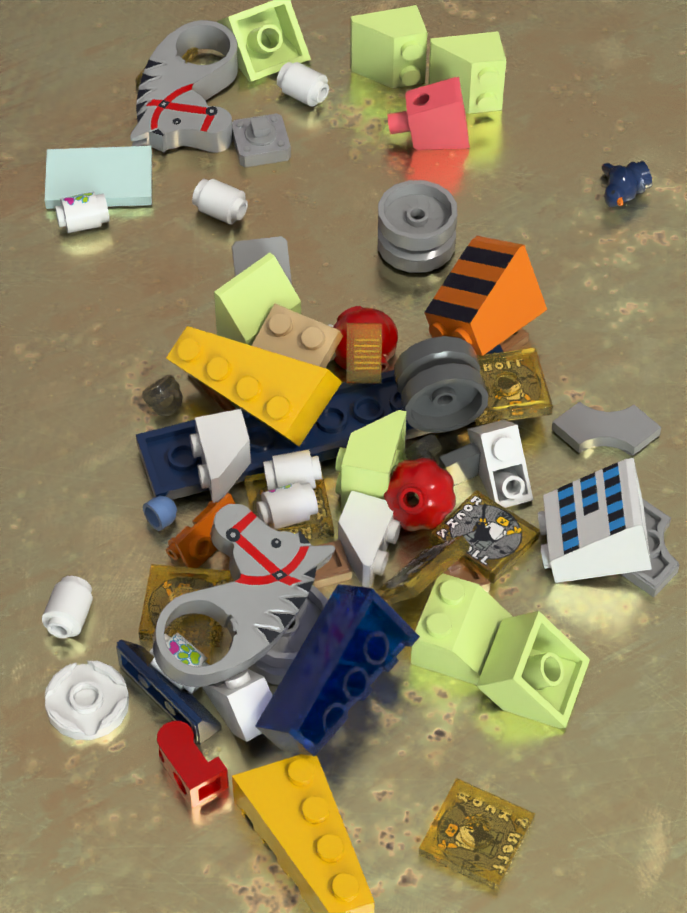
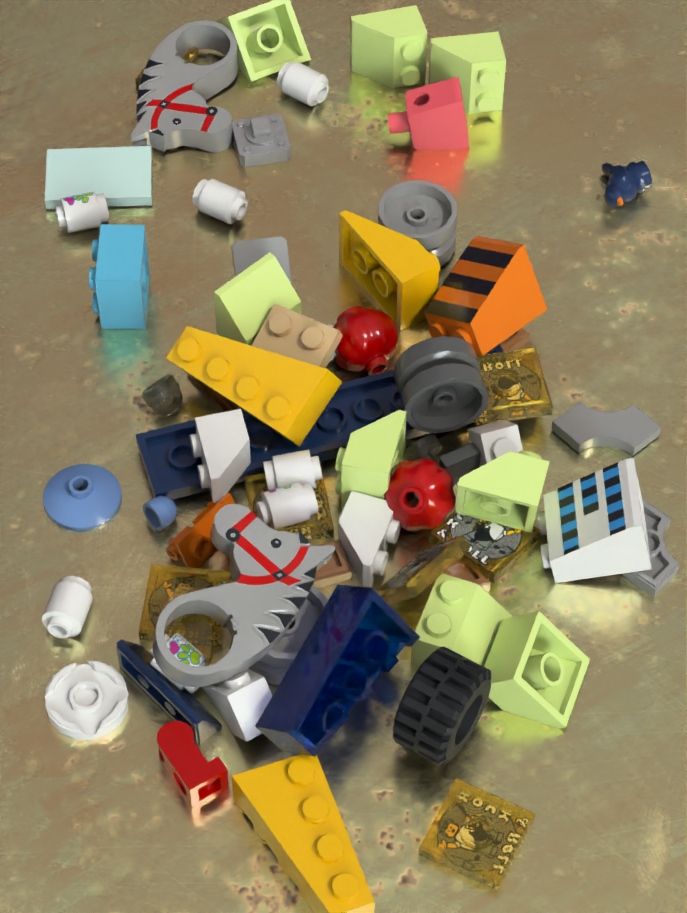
(82, 508): none -> medium blue dish
(120, 276): none -> medium azure brick
(364, 353): clear yellow piece -> none
(388, 268): none -> yellow slope
(442, 705): none -> black tyre
(504, 490): none -> yellowish green slope

